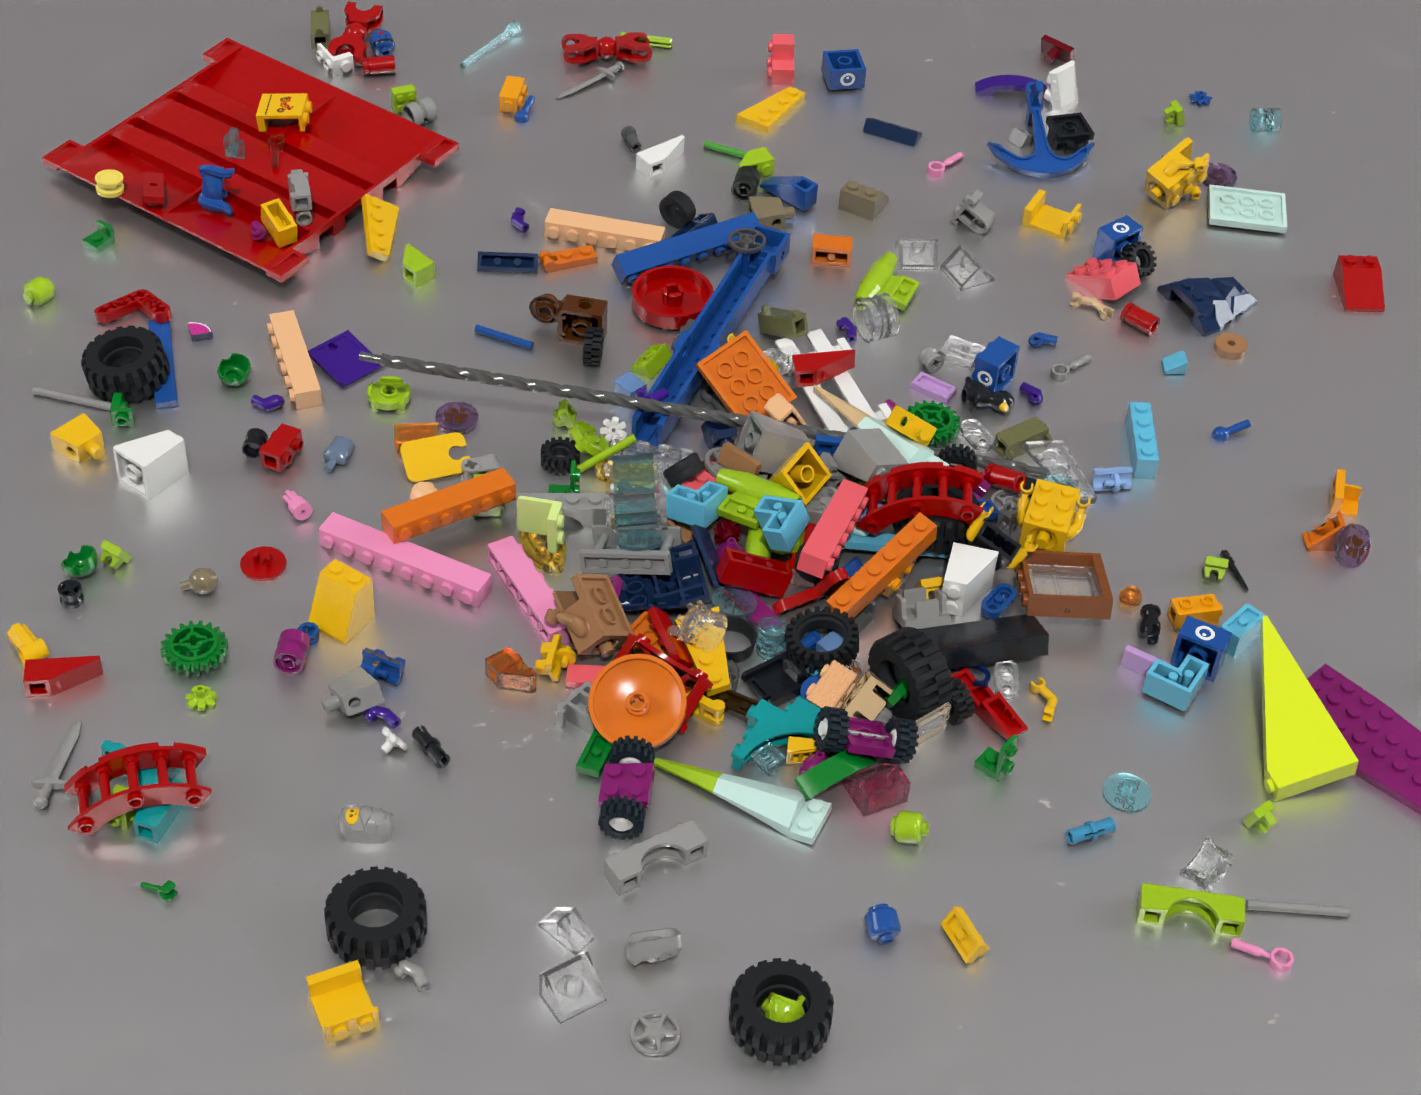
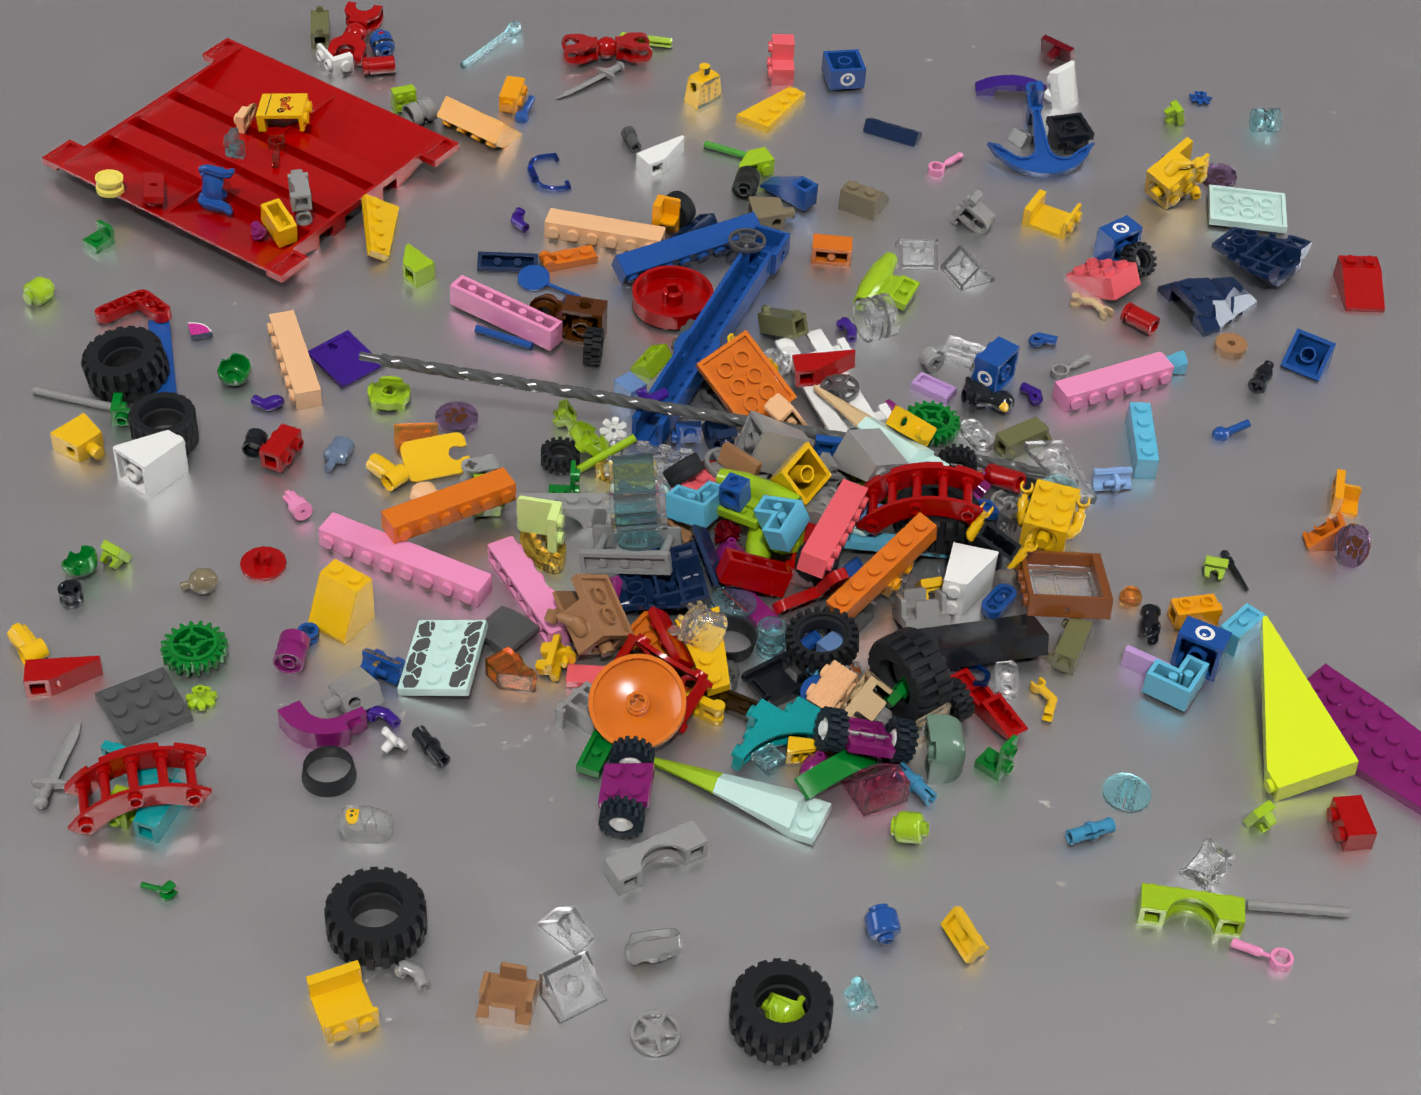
(143, 707): none -> dark grey plate
(161, 410): none -> black tyre
(244, 117): none -> light nougat plate
(319, 732): none -> magenta arch
(334, 788): none -> black tyre
(391, 475): none -> yellow piece
(443, 658): none -> light aqua plate
(477, 123): none -> light orange slope
(506, 312): none -> bright pink brick
(507, 997): none -> medium nougat panel
(508, 629): none -> dark grey slope
(534, 177): none -> clear blue piece
(536, 278): none -> blue piece
(666, 212): none -> light orange panel
(686, 433): none -> blue bracket
(703, 87): none -> yellow torso
(735, 492): none -> blue brick
(841, 388): none -> flat silver wheel
(863, 995): none -> clear light blue tile
(918, 786): none -> dark azure pin
(944, 748): none -> sand green brick
(1070, 645): none -> olive brick
(1112, 381): none -> bright pink brick
(1258, 377): none -> black piece
(1264, 257): none -> dark blue wedge
(1308, 355): none -> blue slope
(1351, 823): none -> red brick

